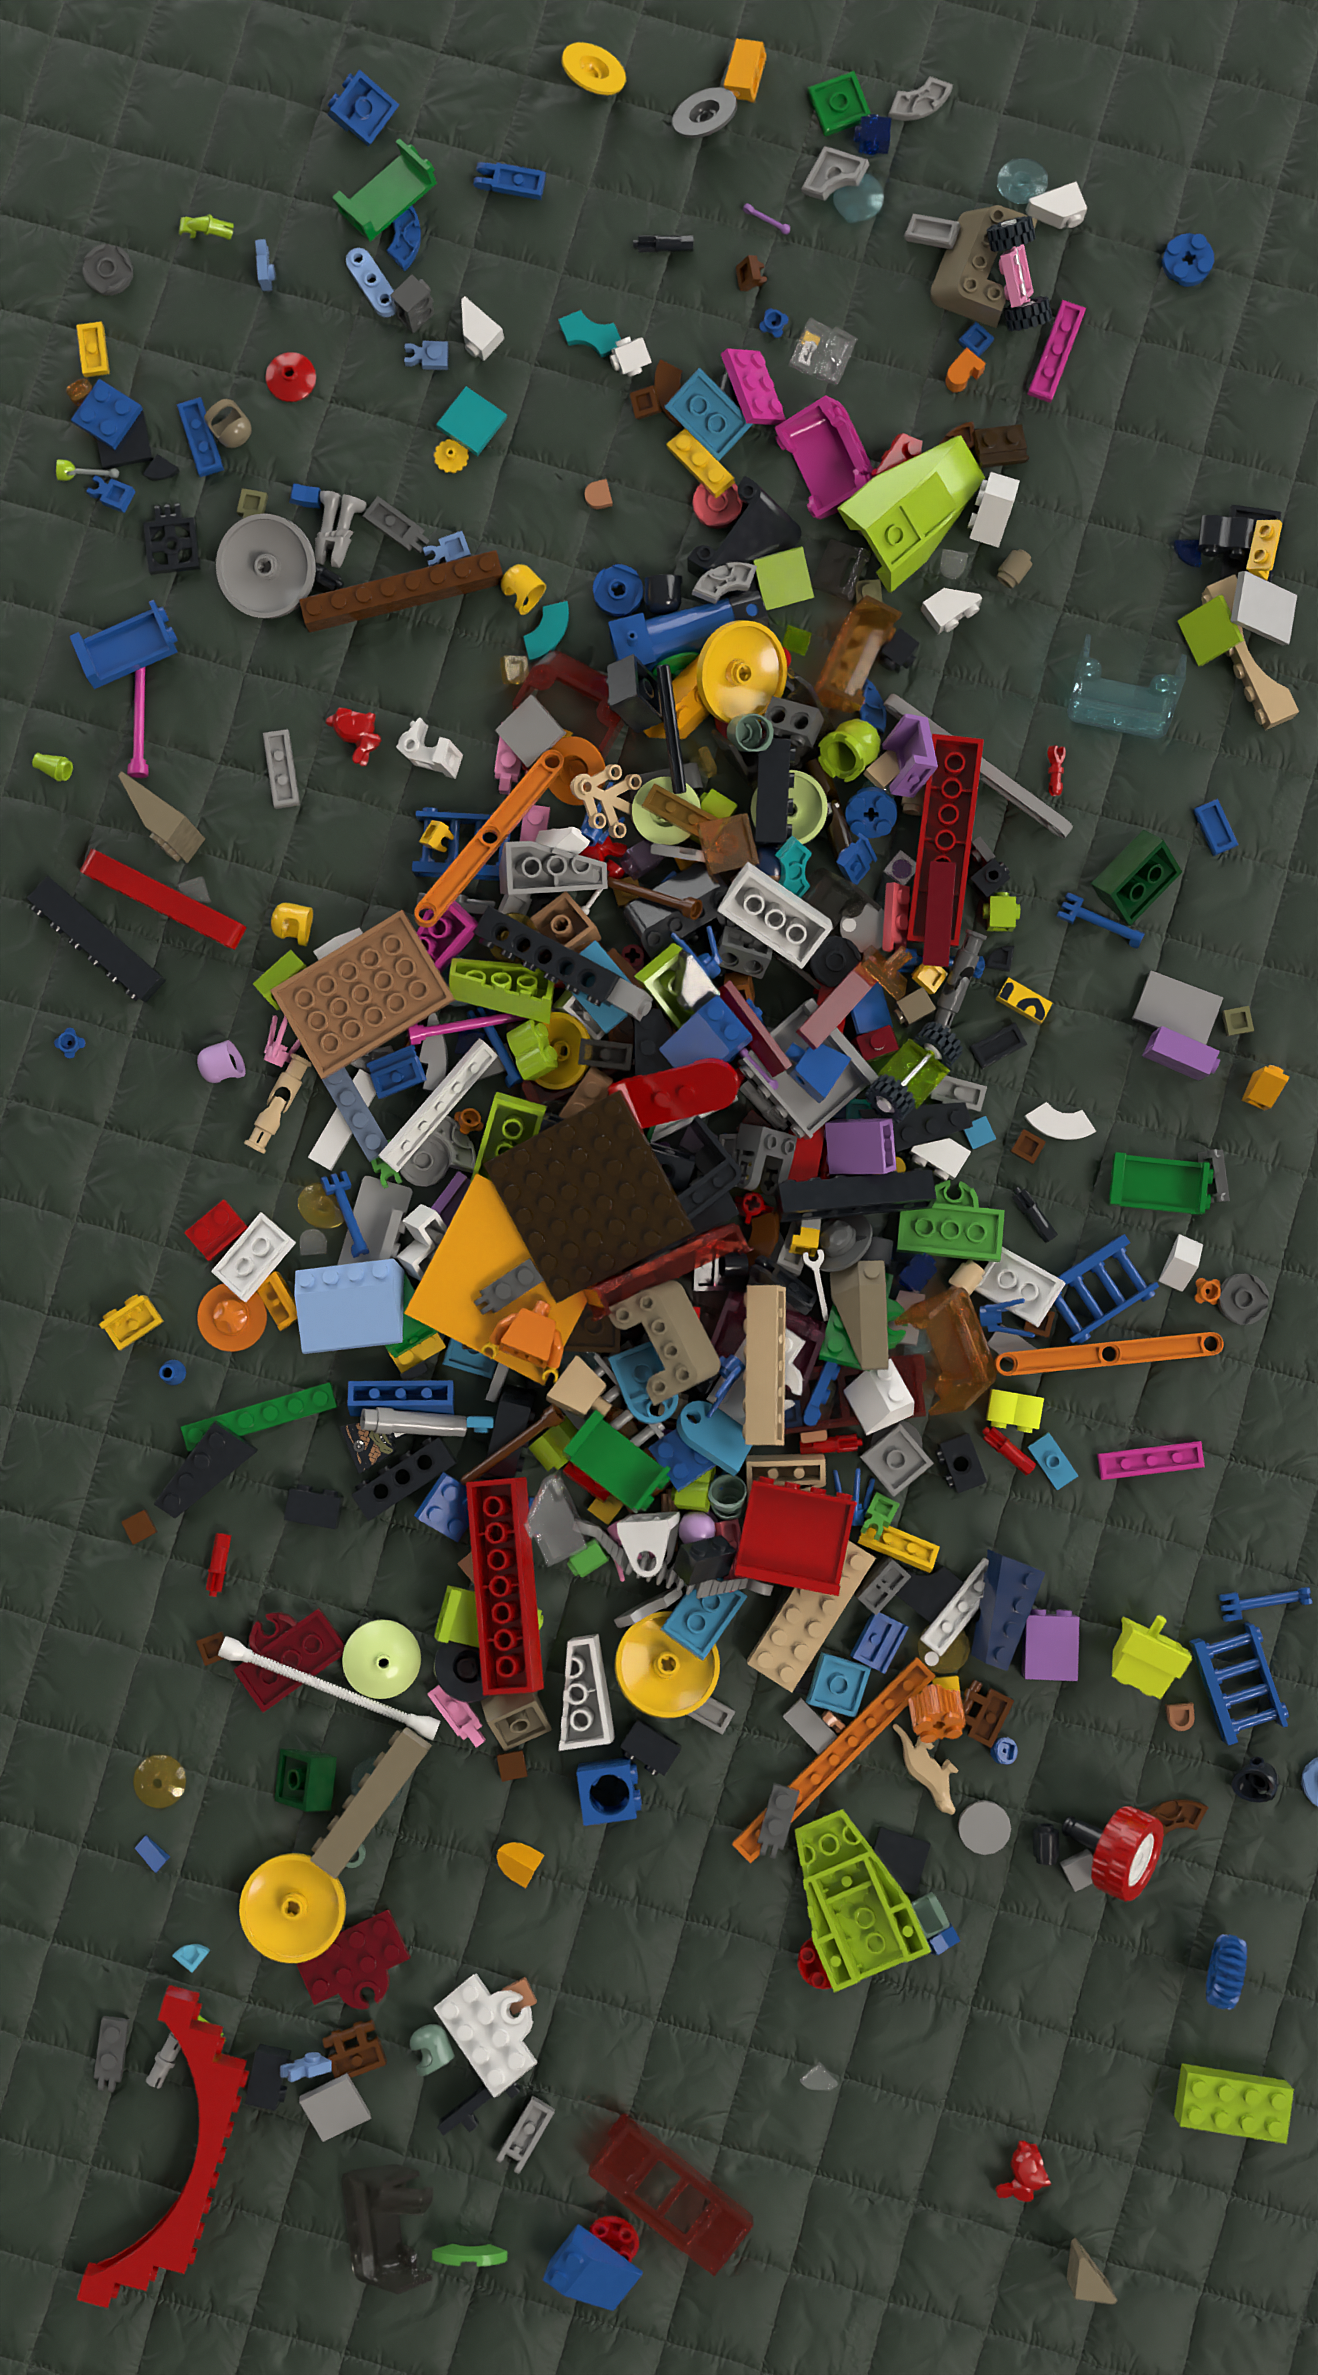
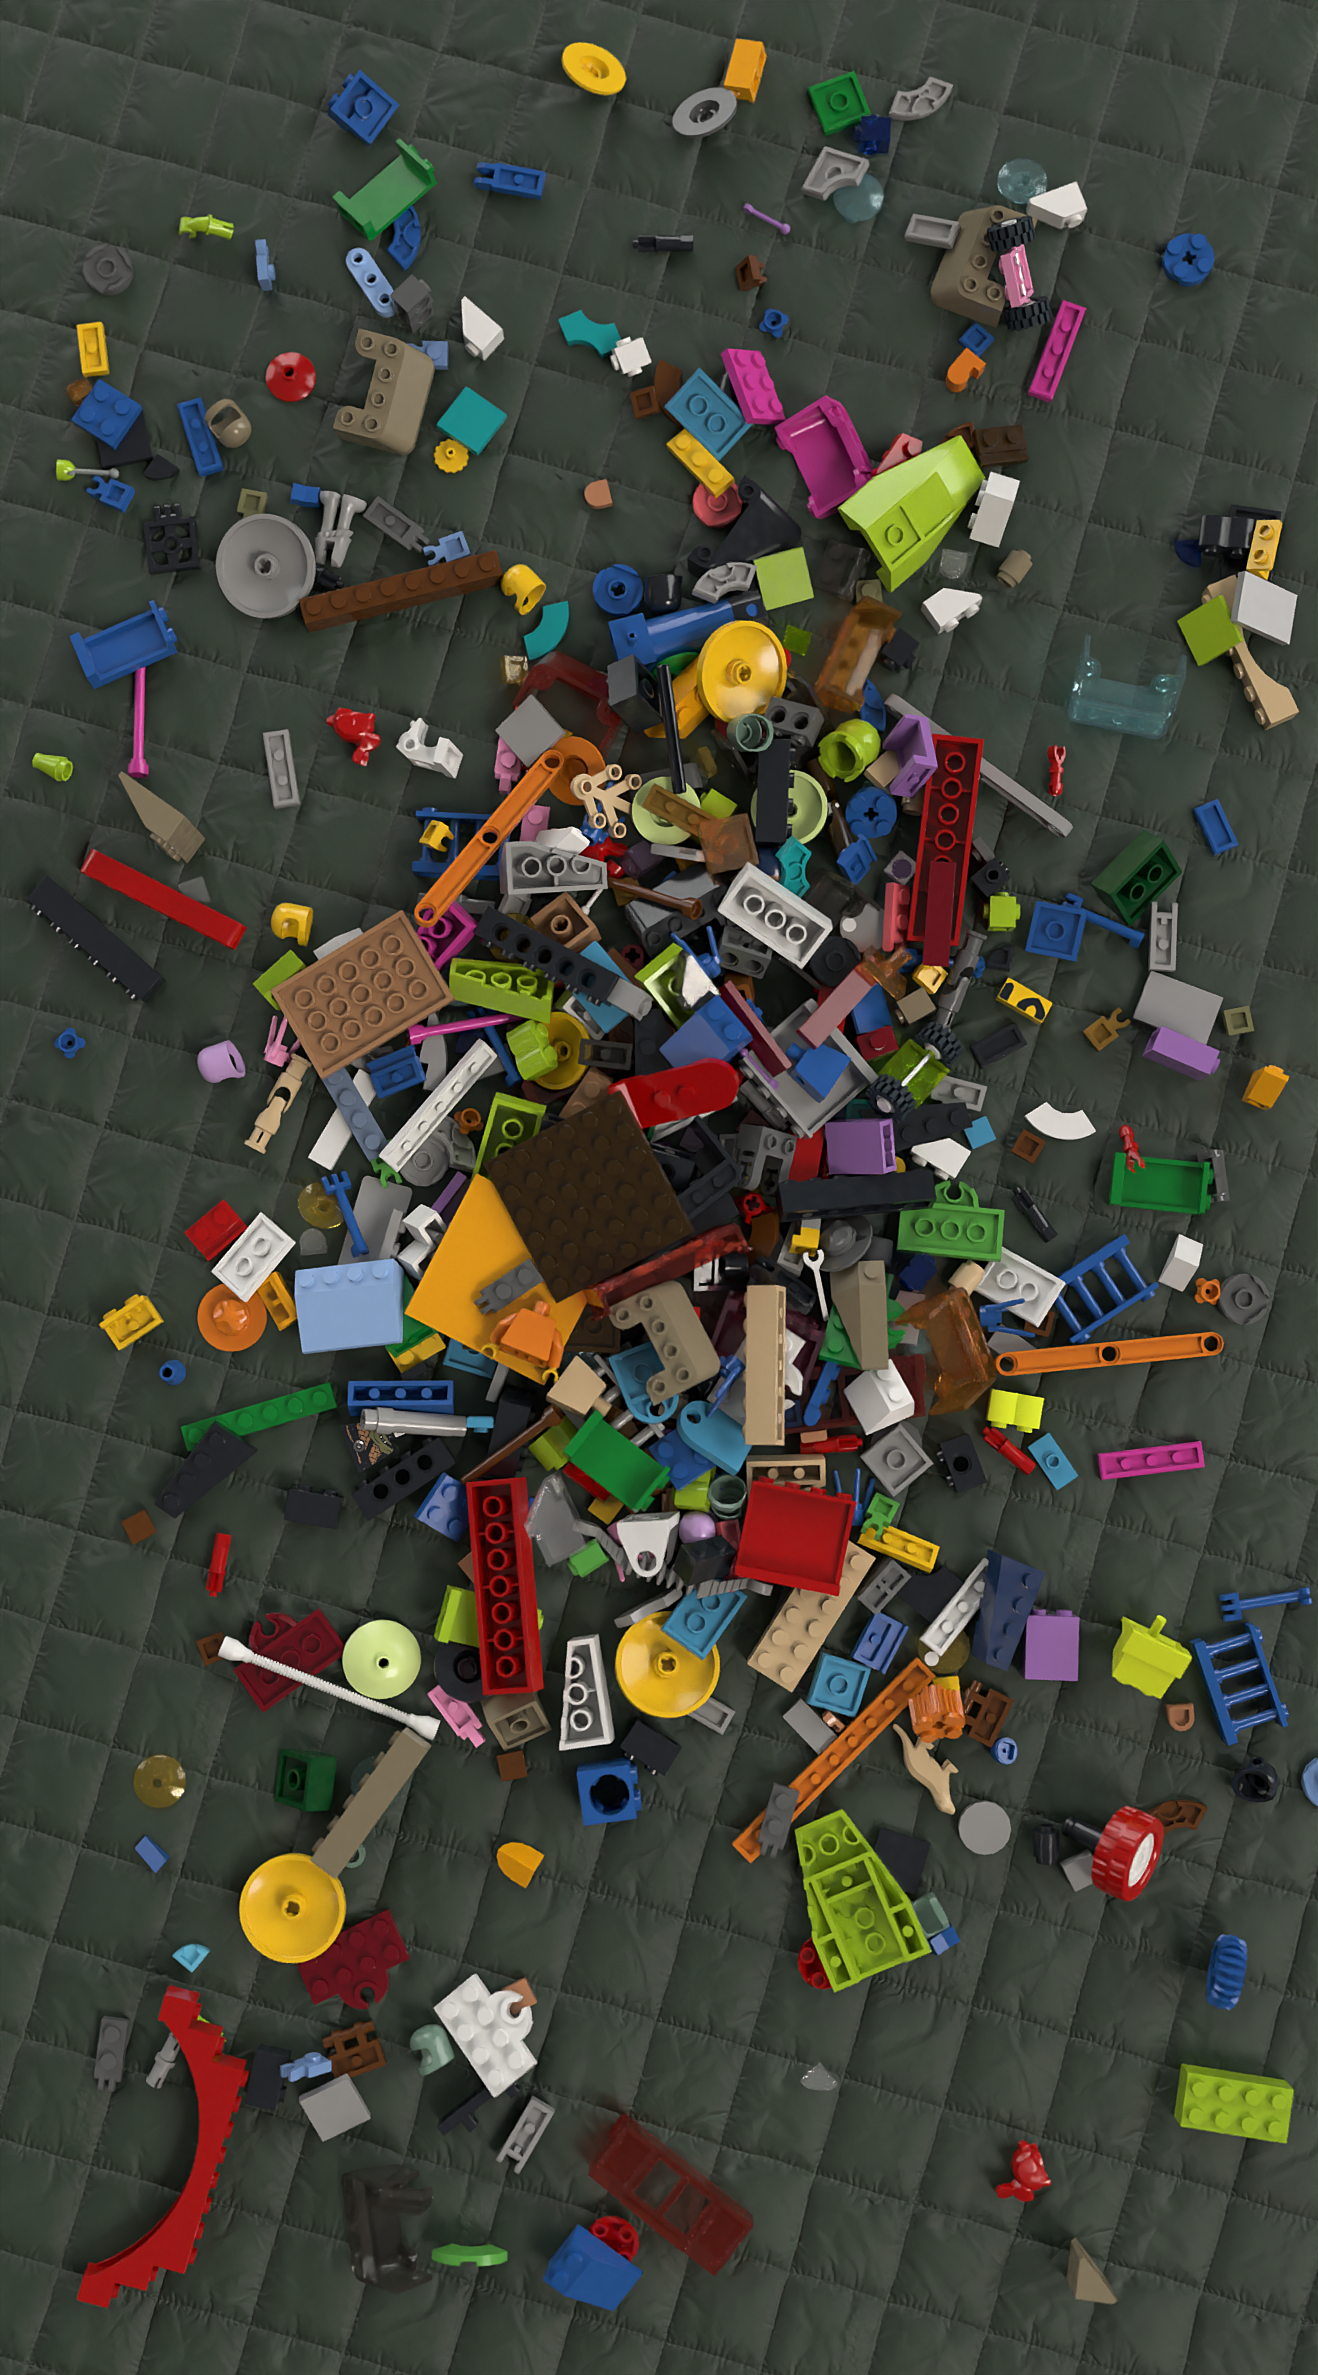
(394, 396): none -> dark tan windscreen
(822, 351): clear slope -> none
(1056, 931): none -> blue plate
(1103, 1031): none -> pearl gold plate
(1130, 1148): none -> red piece
(1162, 939): none -> light grey hinge

